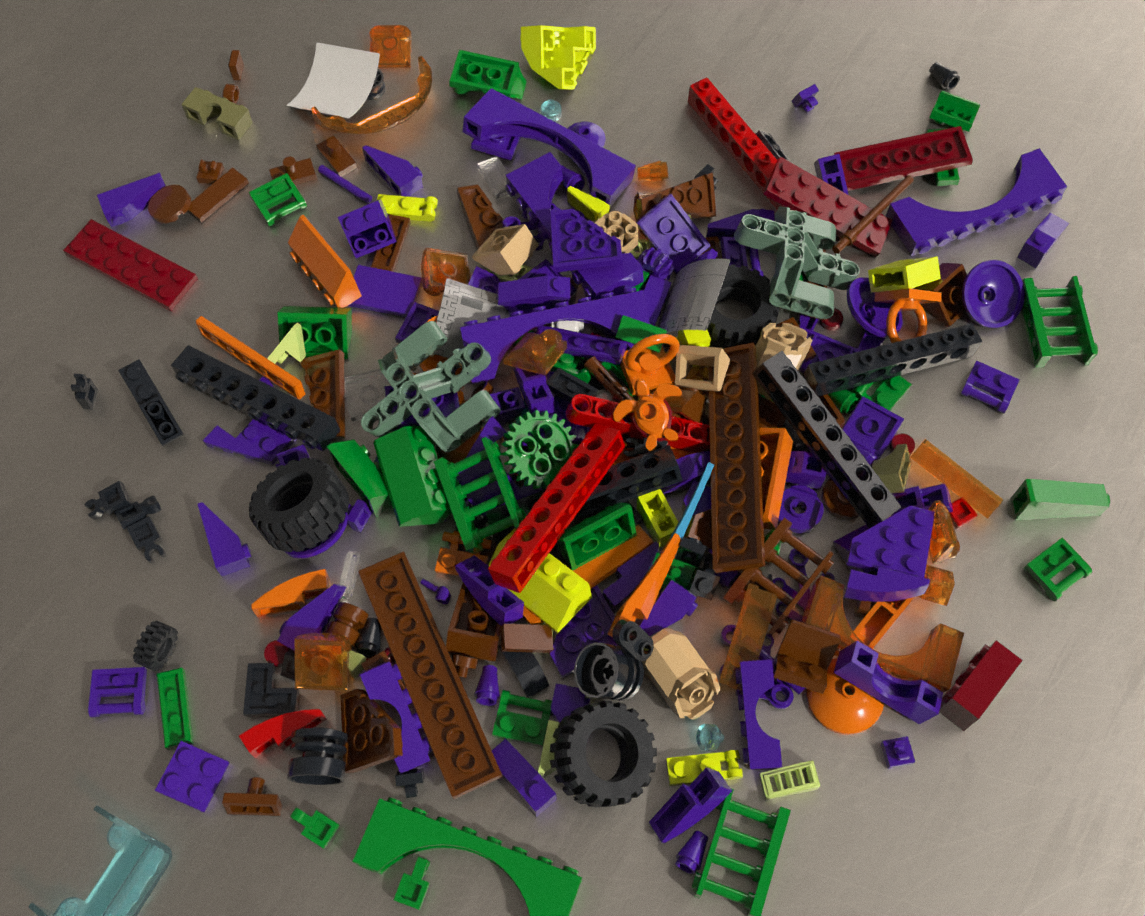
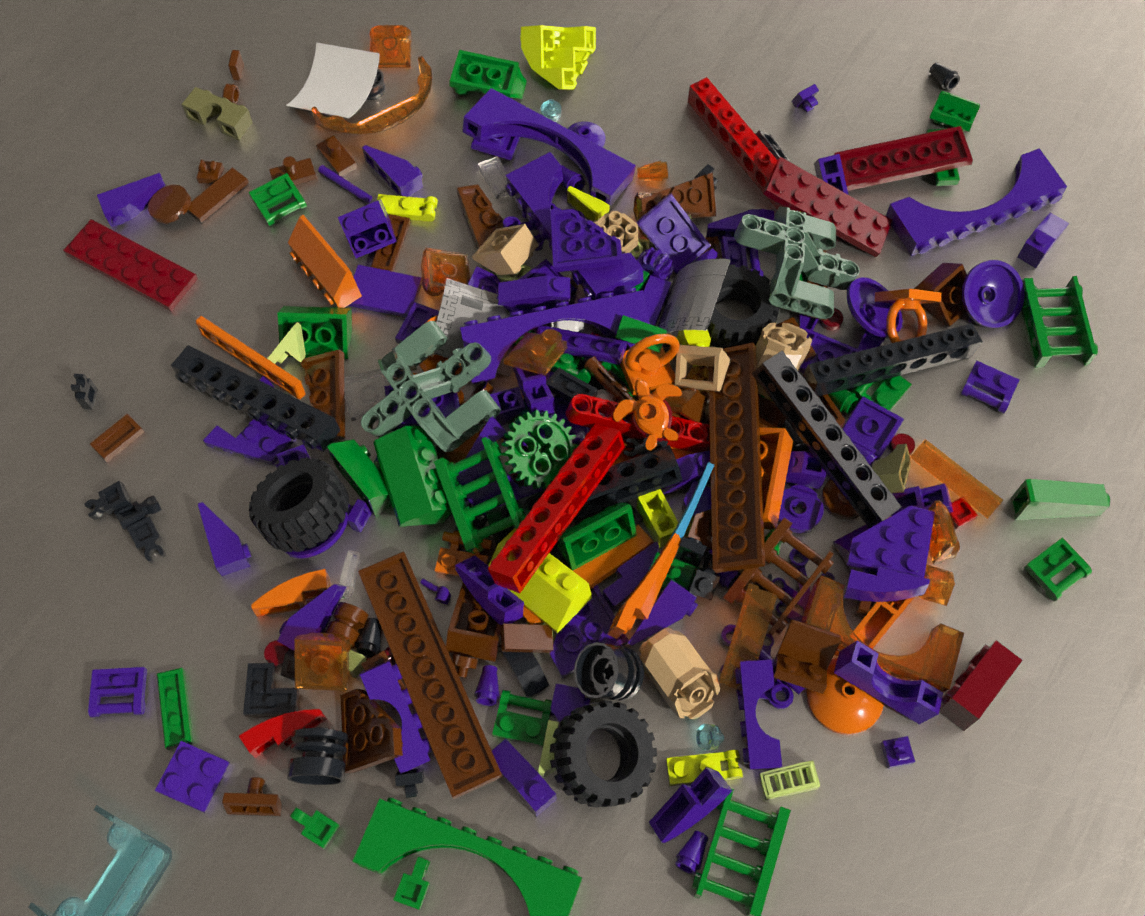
(117, 438): none -> reddish brown tile
(151, 402): black slope -> none
(155, 645): black tyre -> none
(633, 639): black plate -> none
(850, 236): reddish brown bar -> none
(904, 274): neon yellow brick -> none

